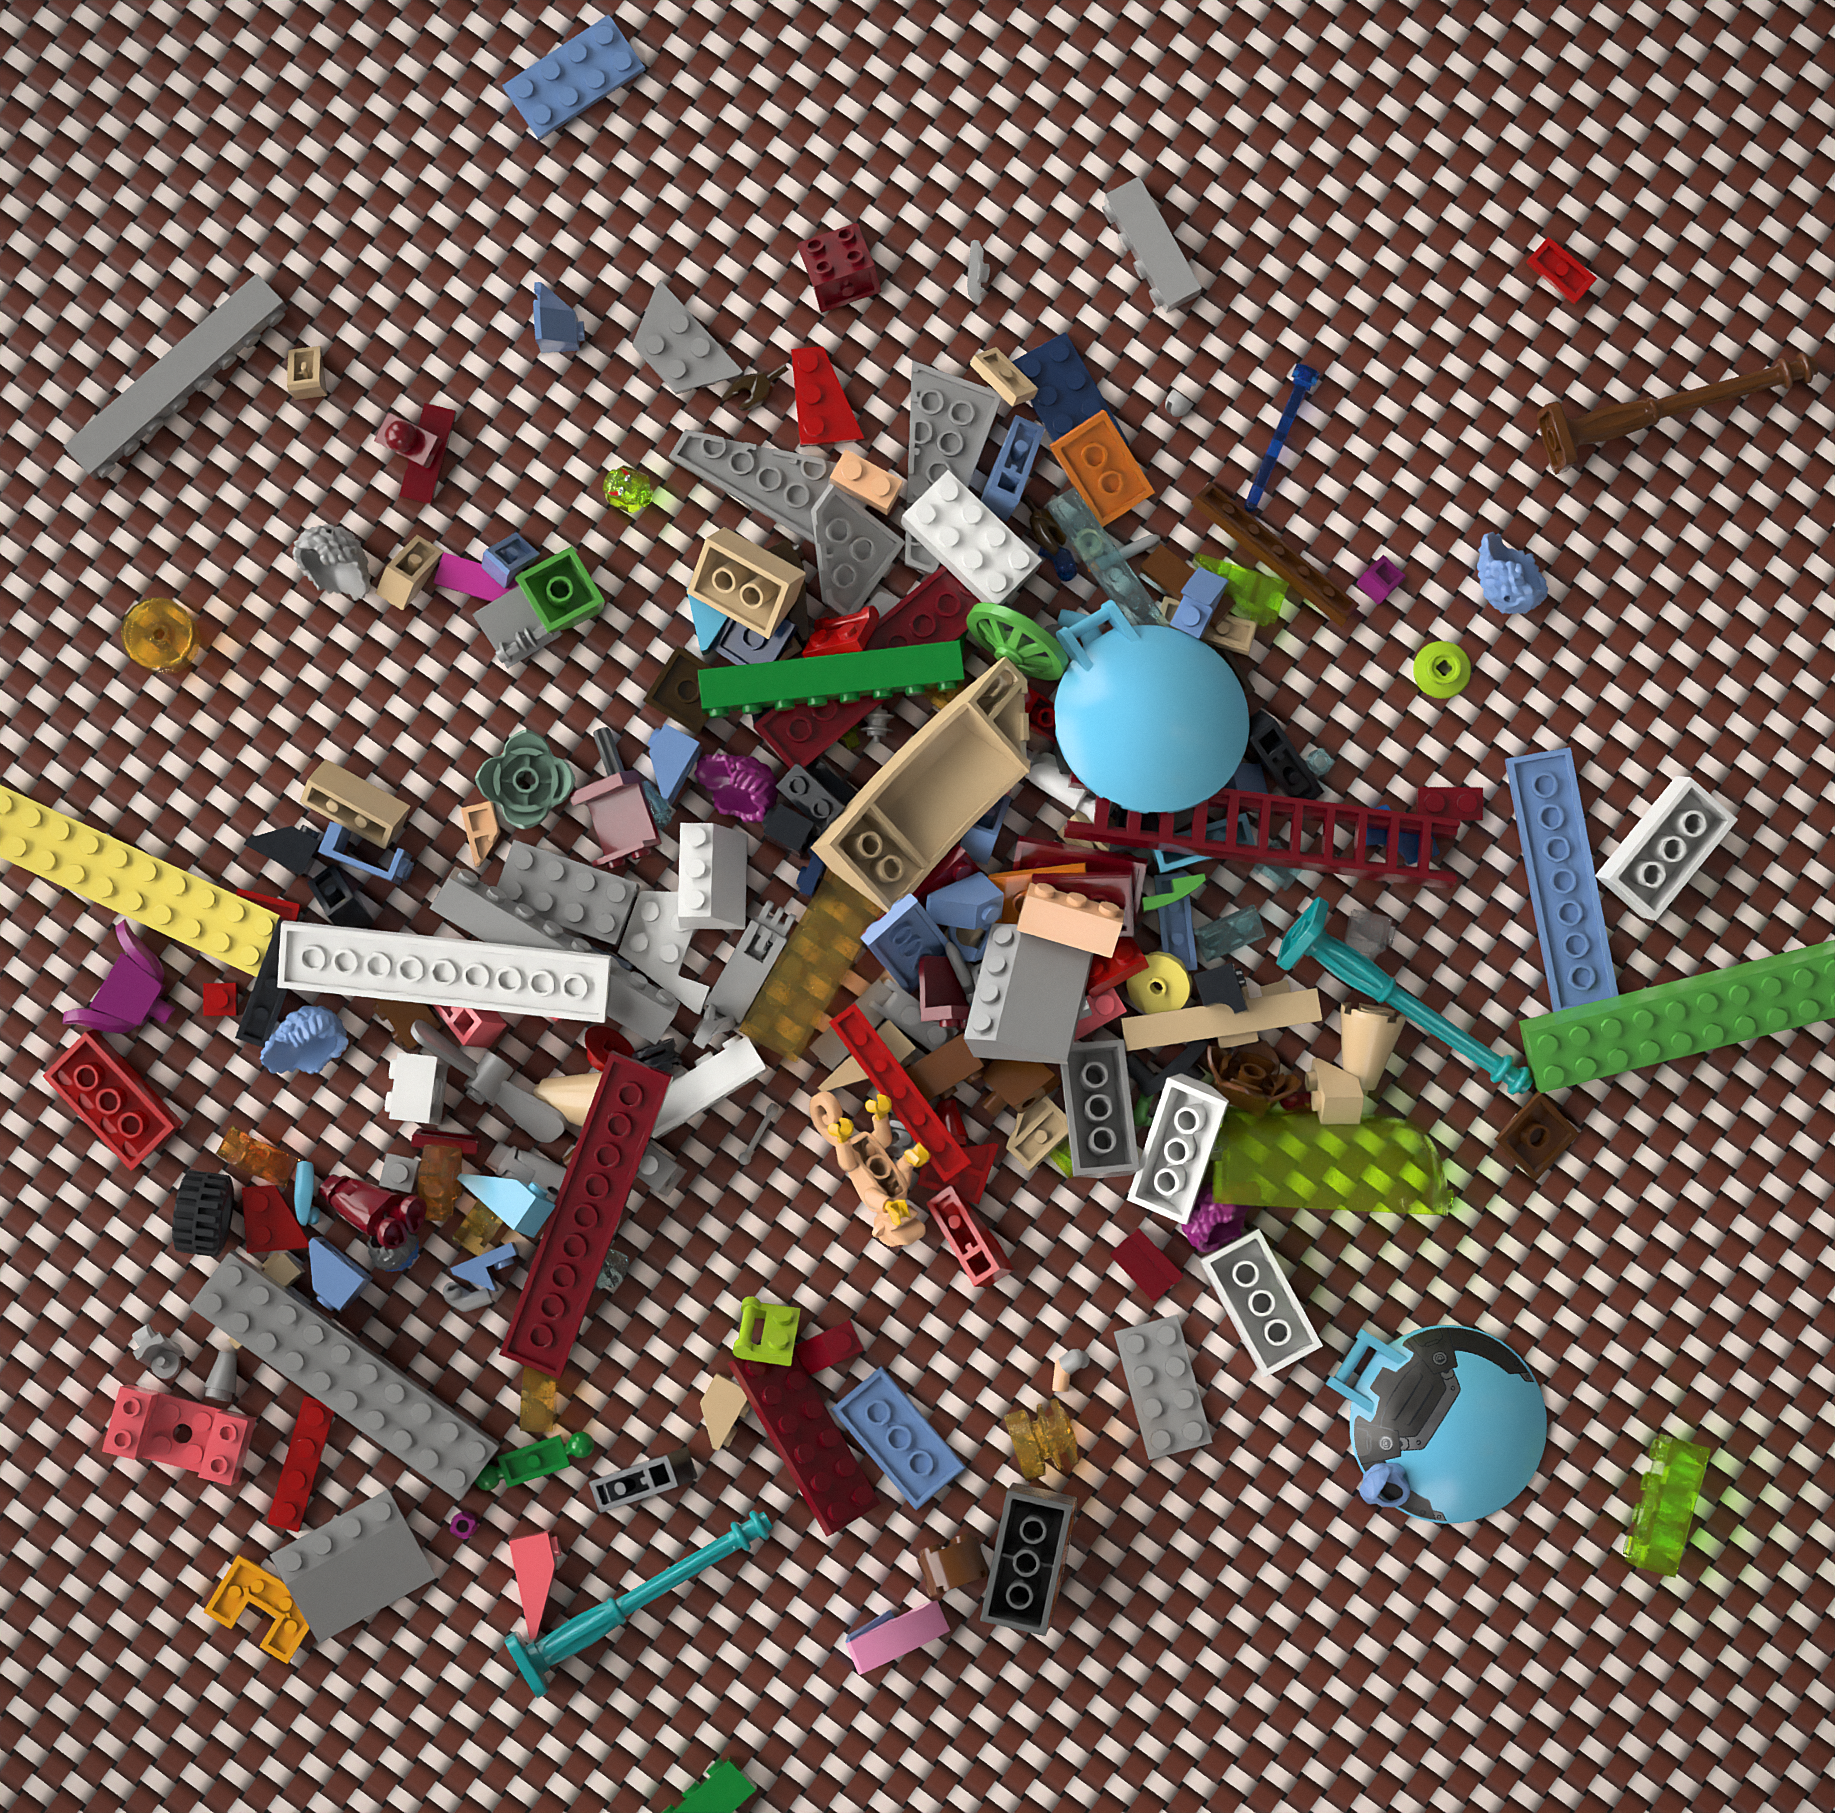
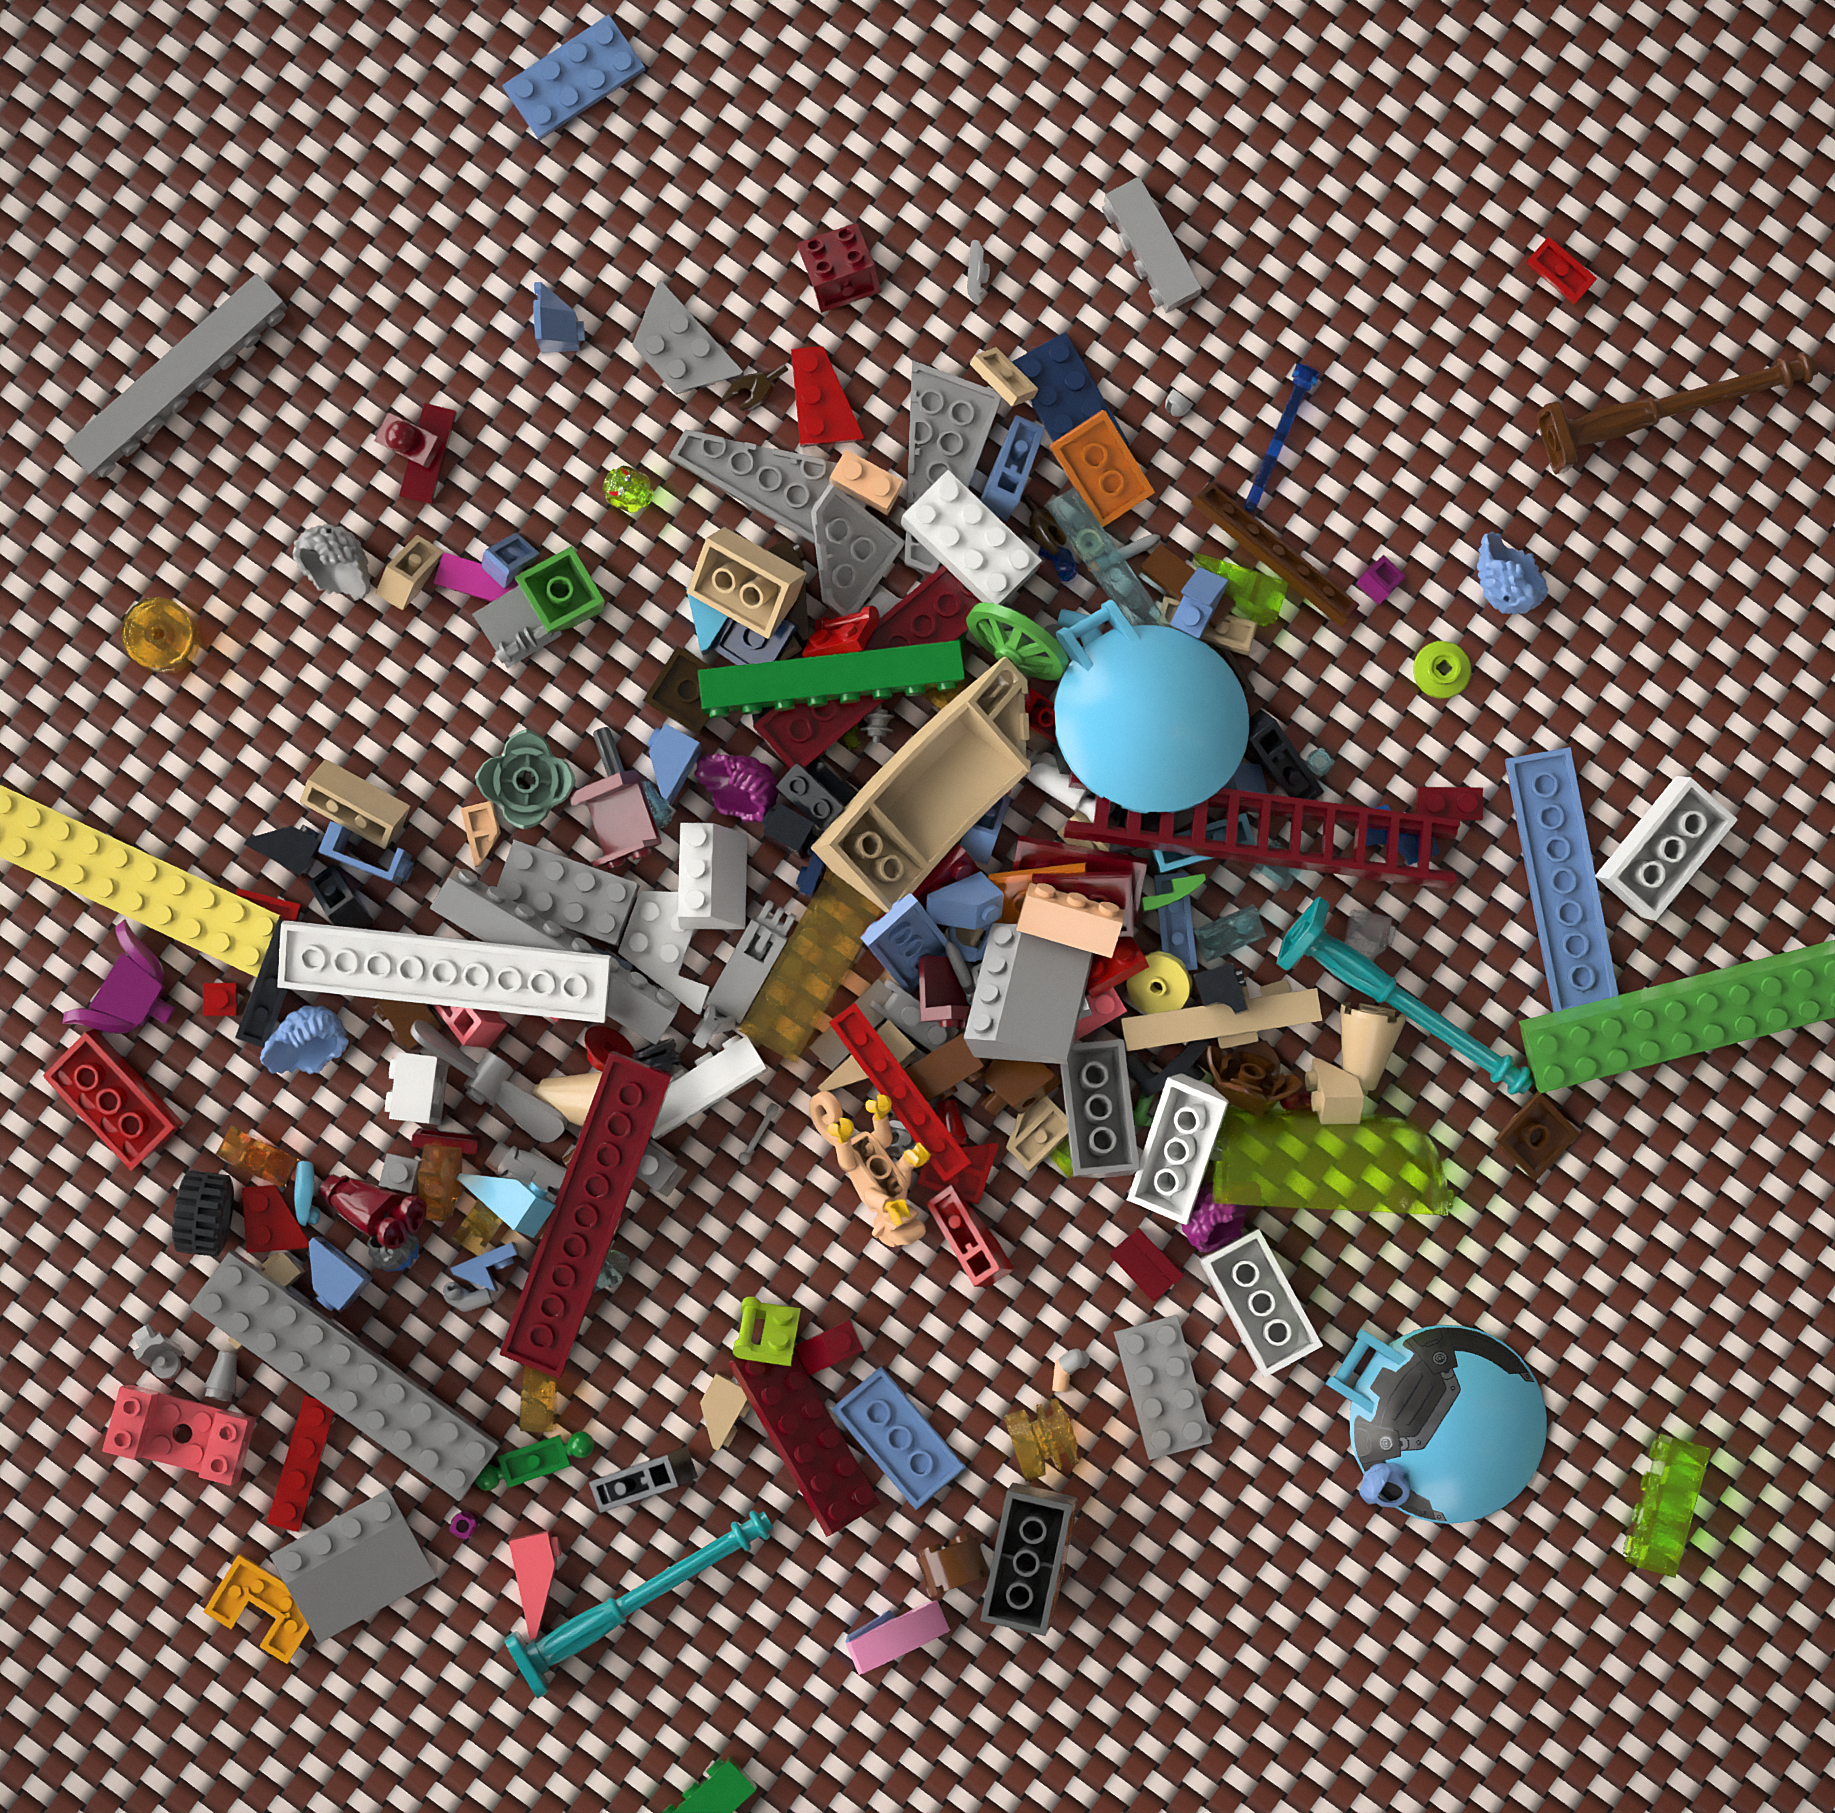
(306, 373): tan slope -> none

